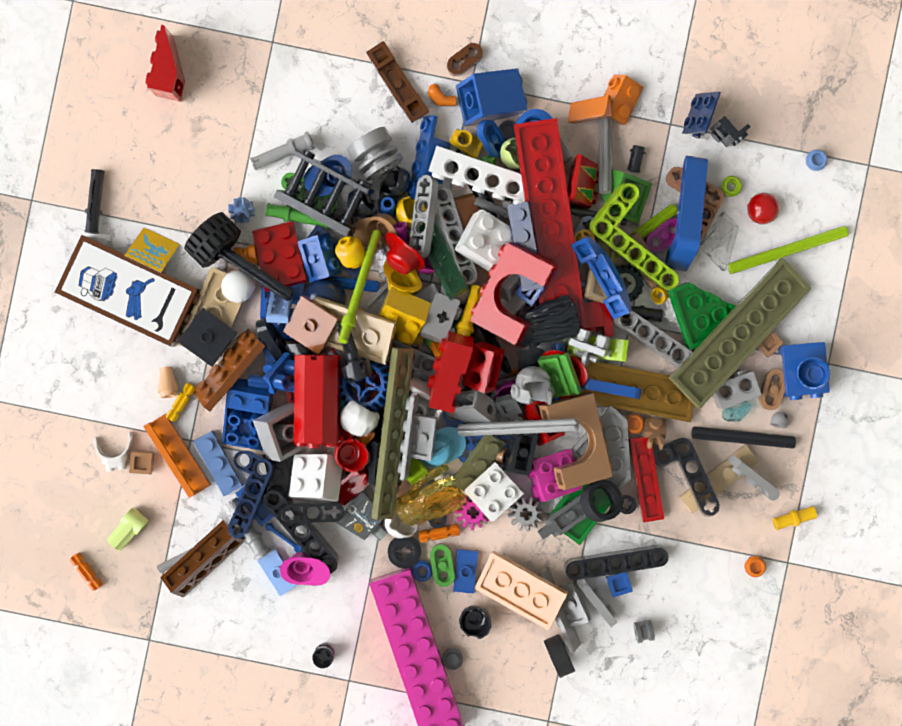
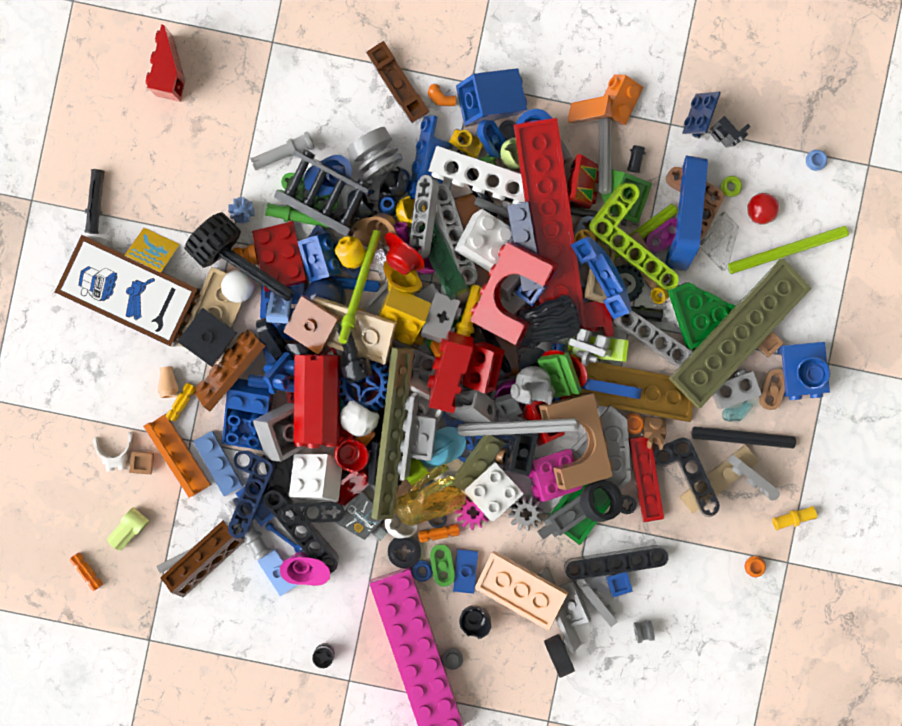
(461, 55): reddish brown beam -> none
(779, 420): light grey hinge -> none

